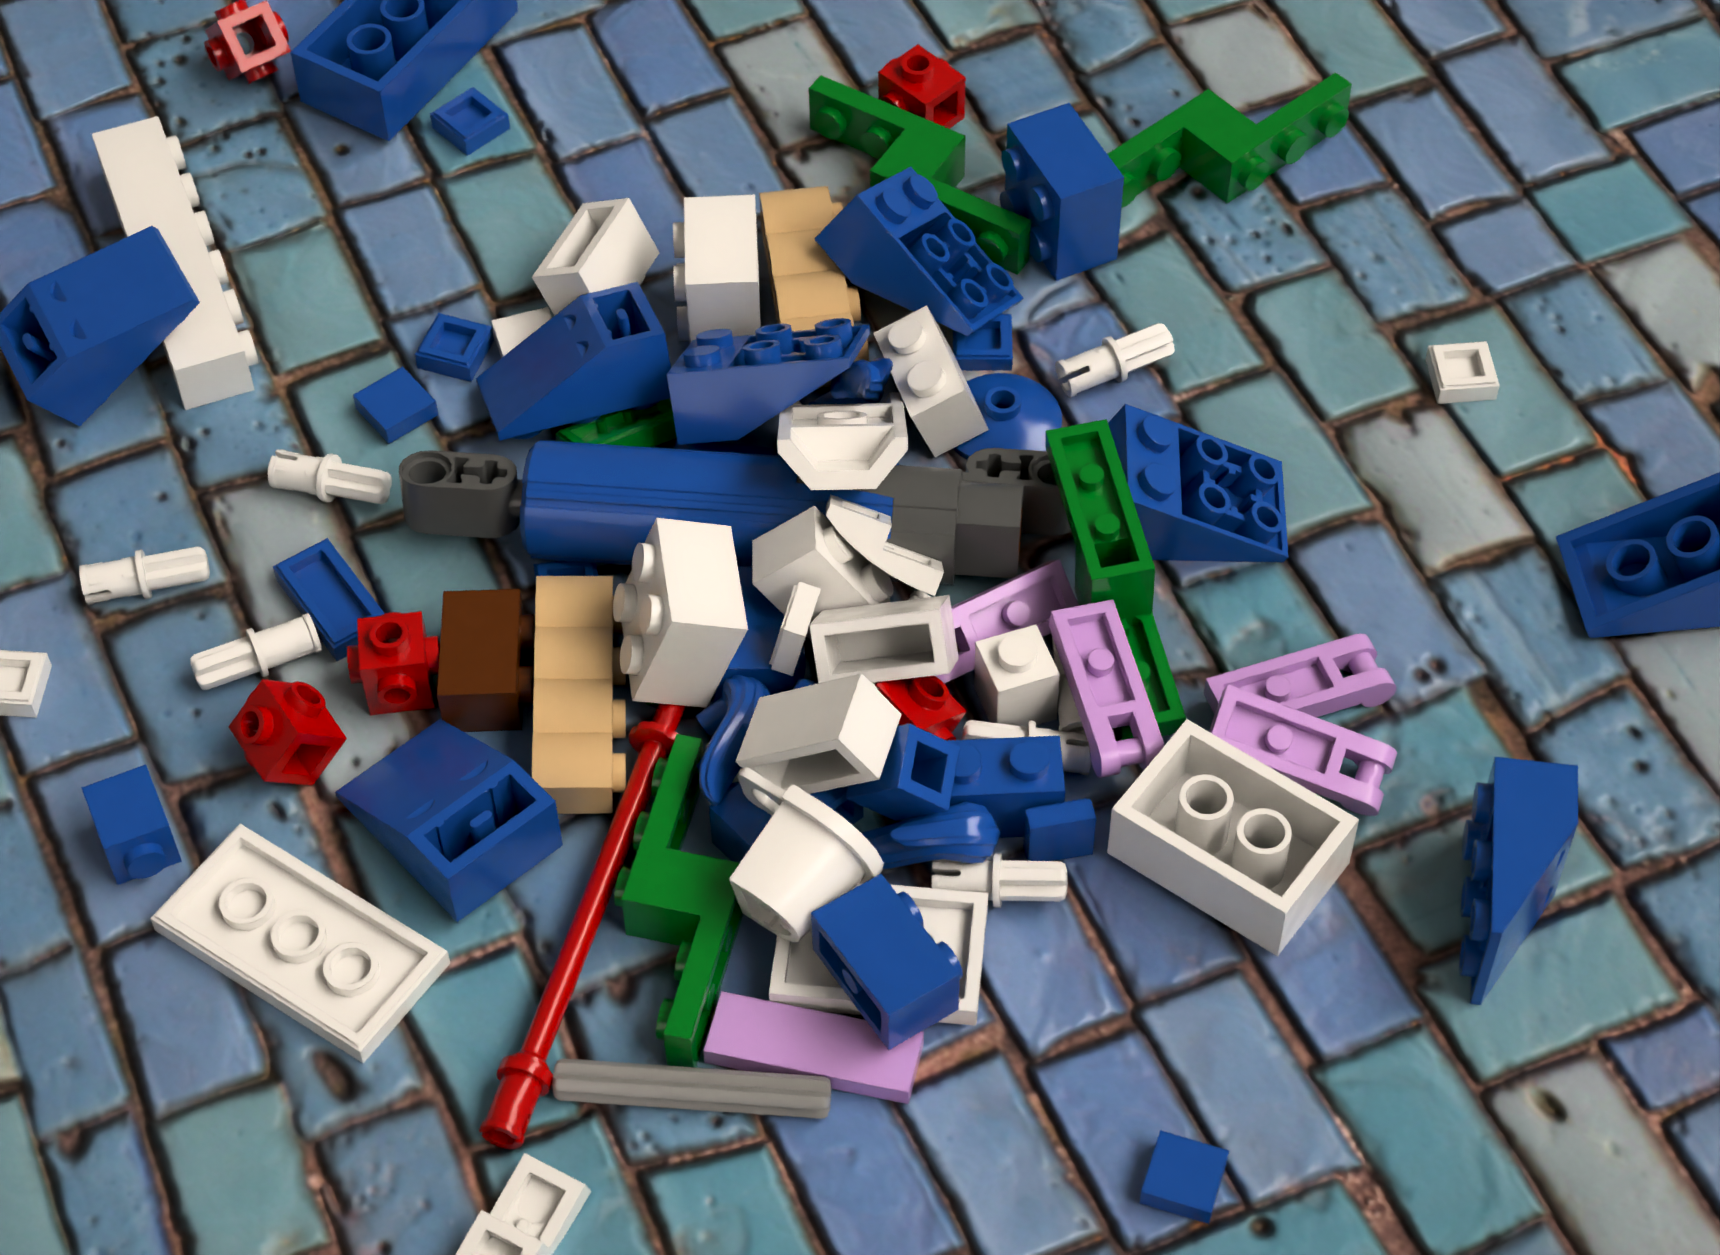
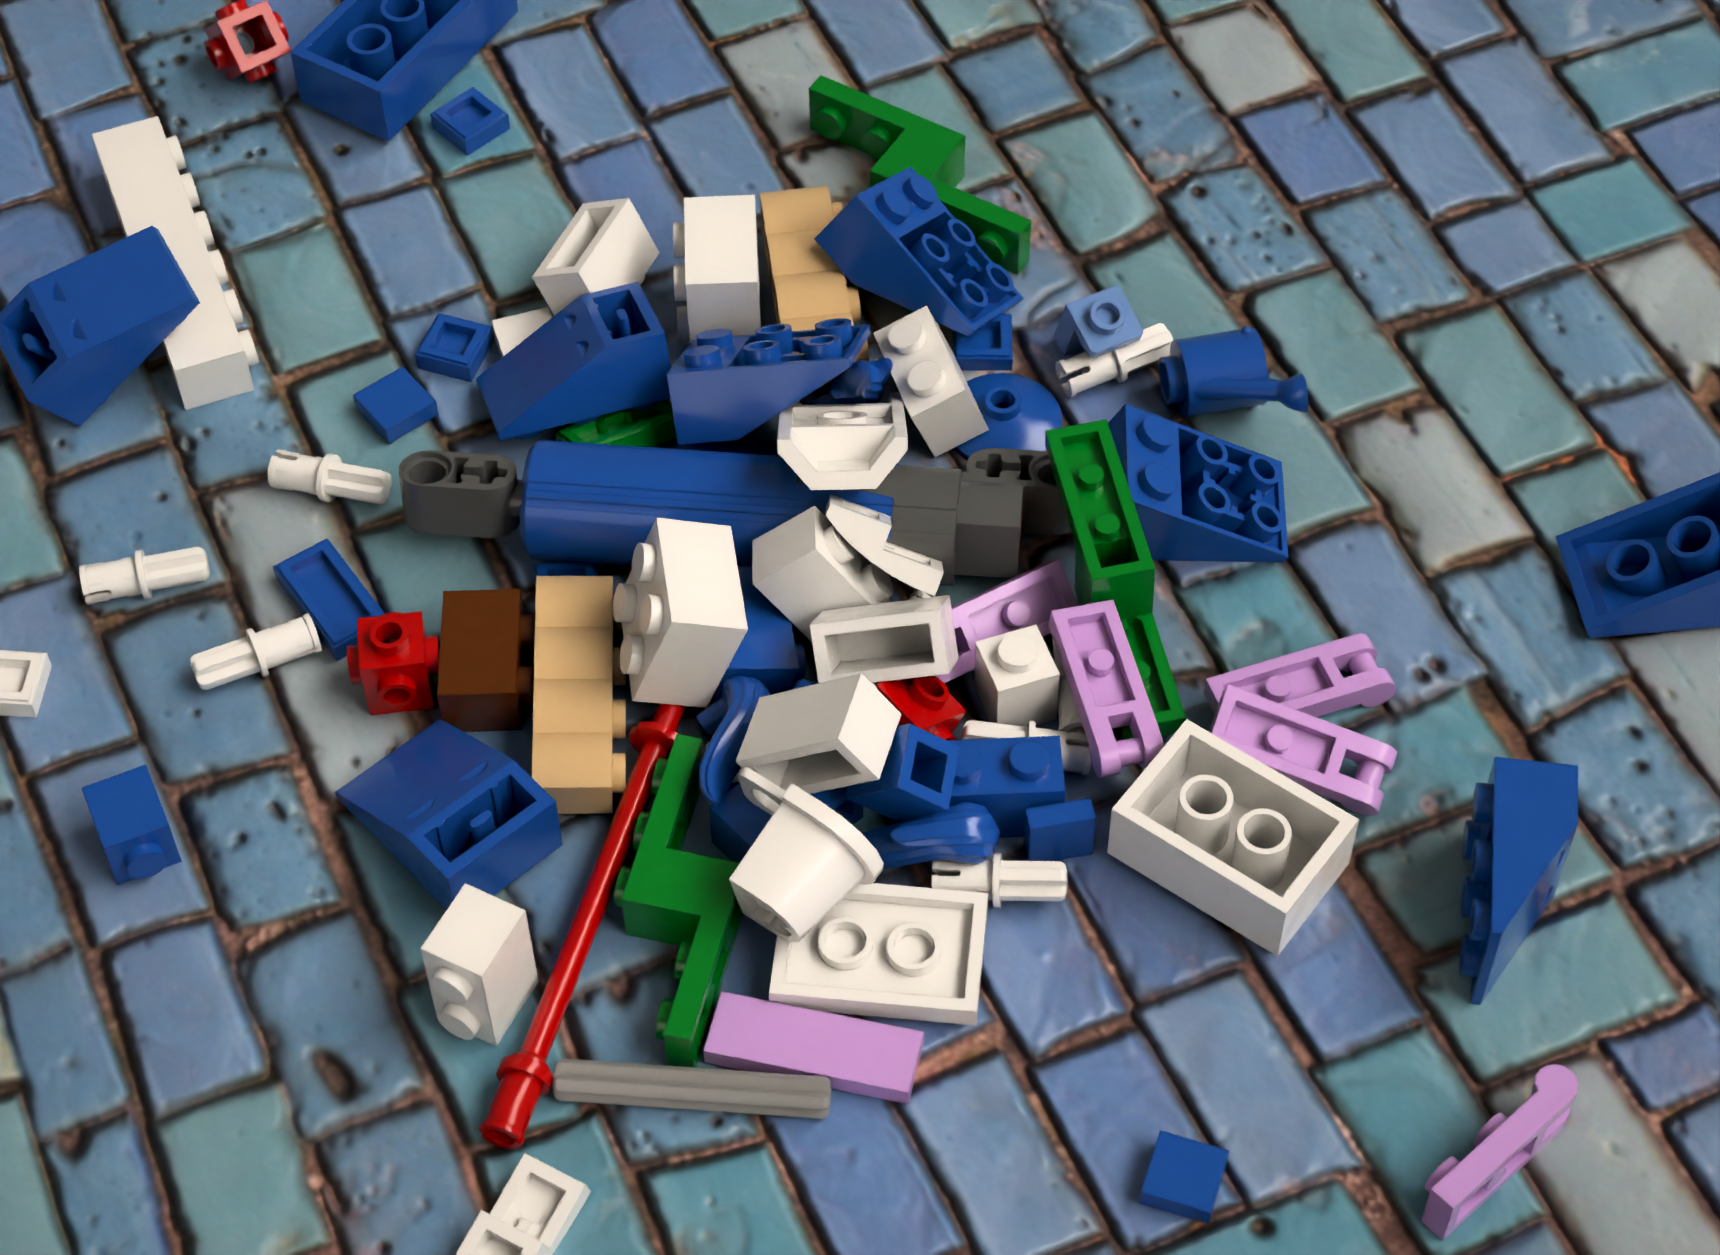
(287, 732): red brick -> none
(301, 942): white tile -> none
(480, 965): none -> white brick
(794, 628): white tile -> none
(887, 960): blue brick -> none
(924, 87): red brick -> none
(1065, 188): blue brick -> none
(1098, 324): none -> medium blue bracket
(1225, 374): none -> blue piece
(1226, 147): green bracket -> none
(1462, 372): white tile -> none
(1500, 1151): none -> lavender plate

